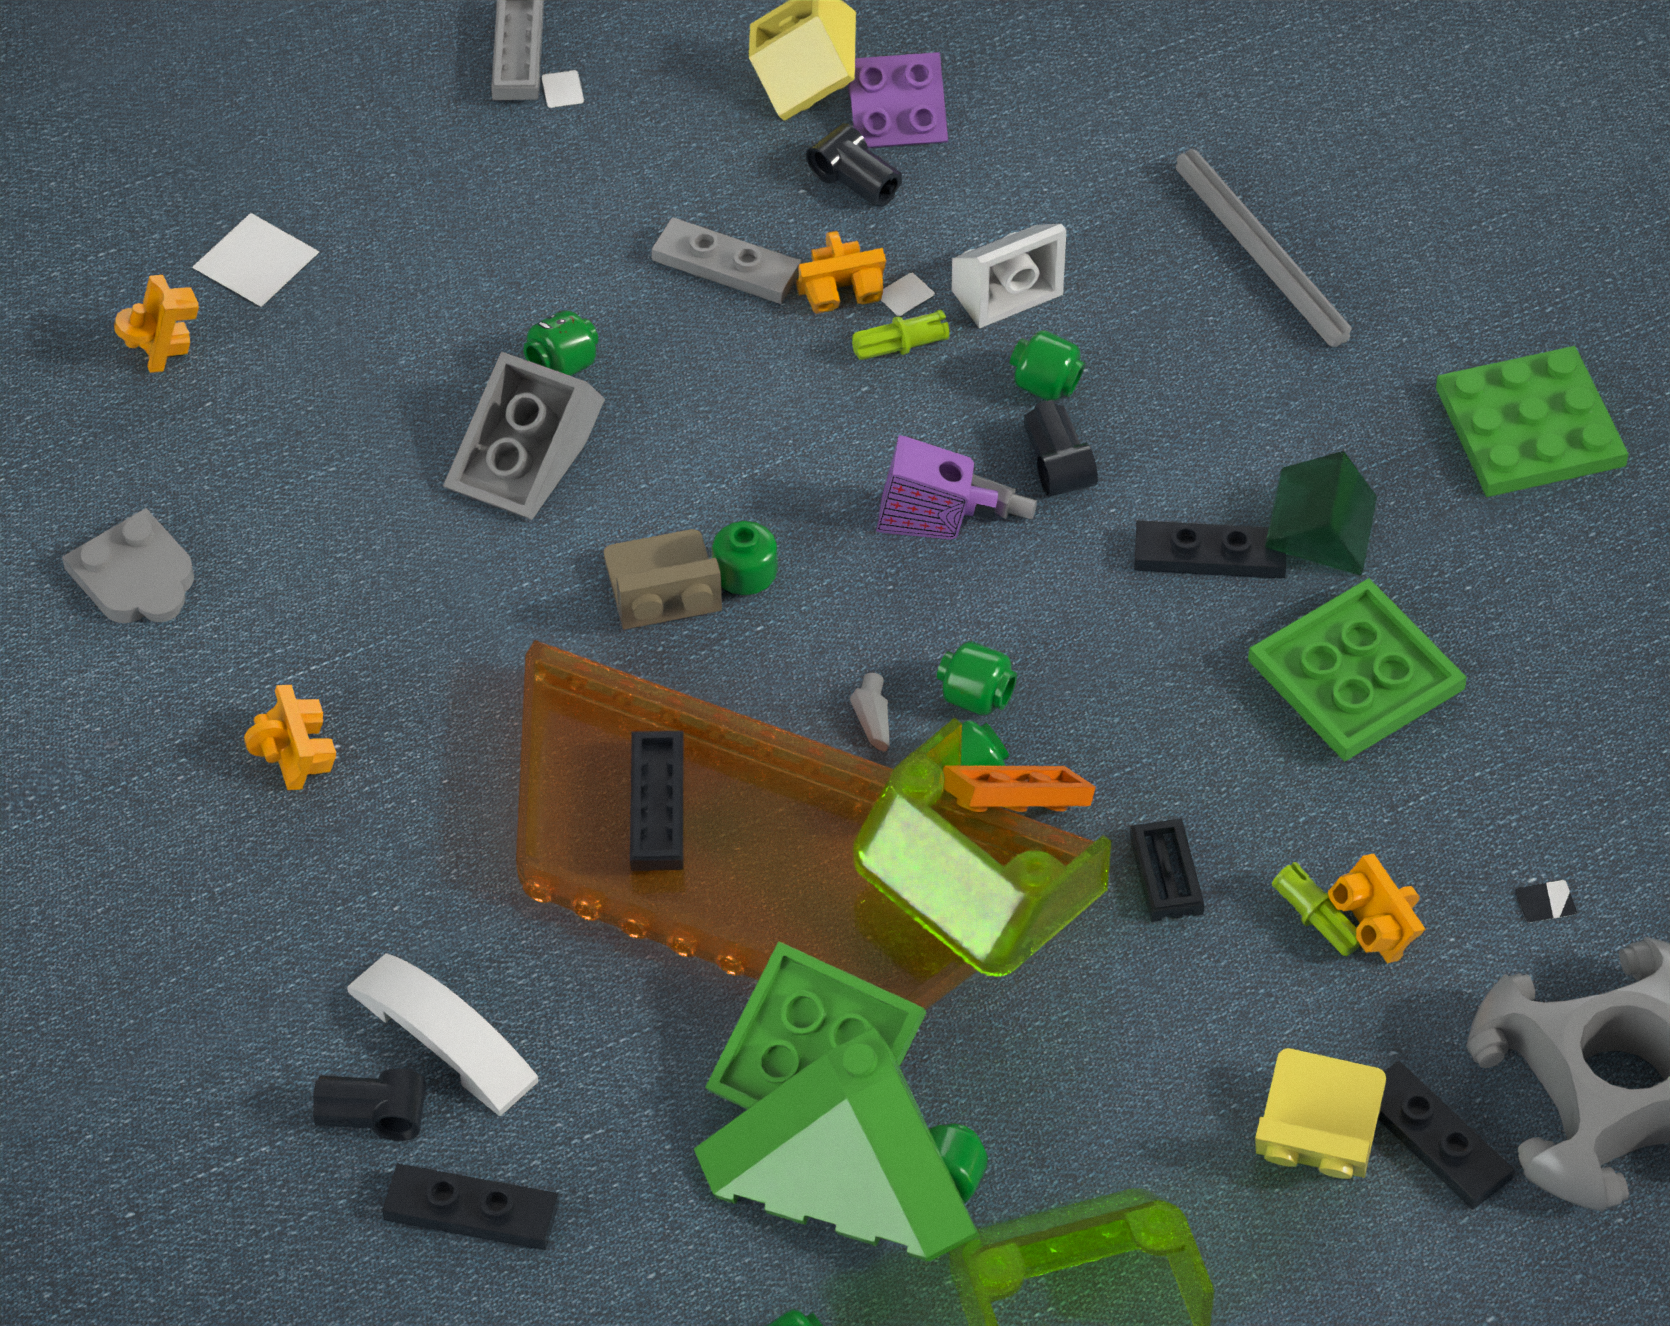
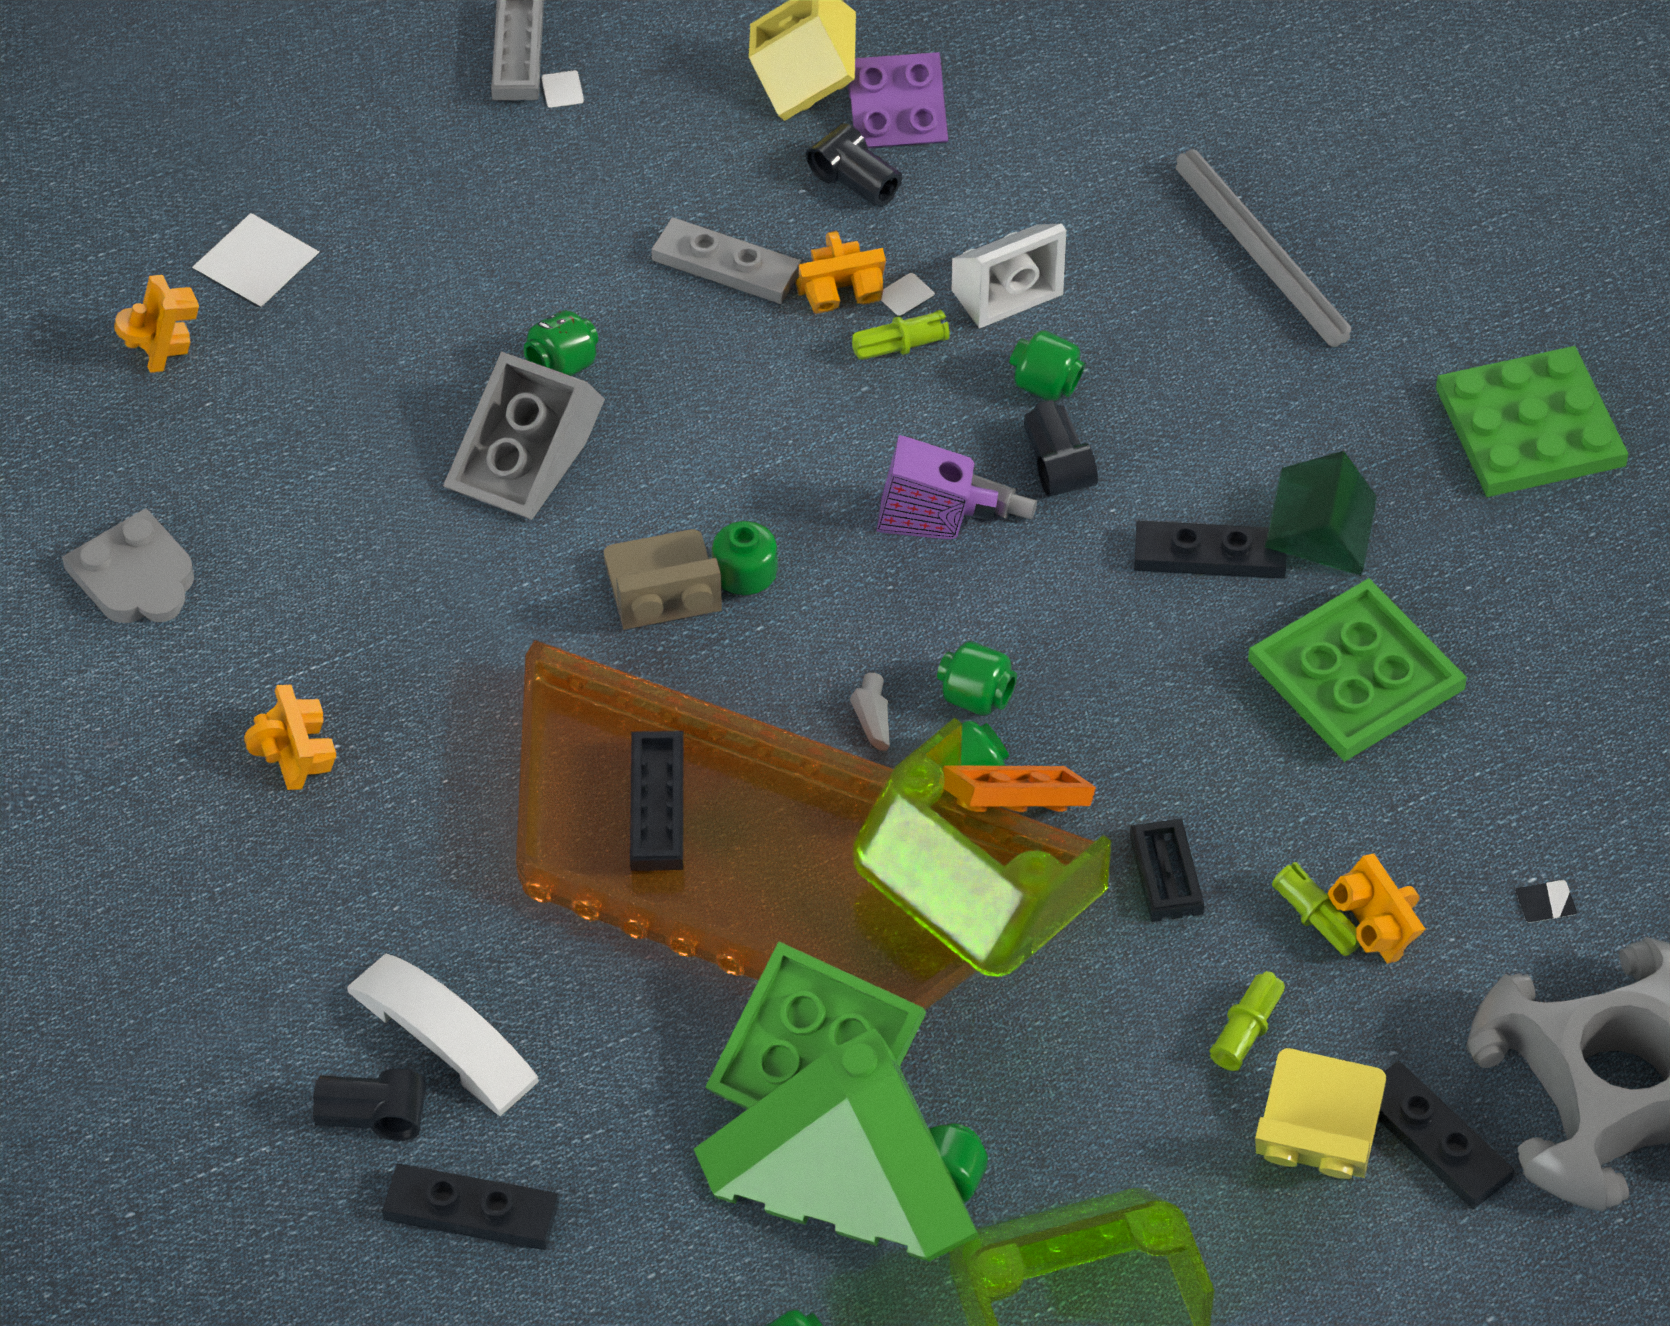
(1247, 1021): none -> lime axle

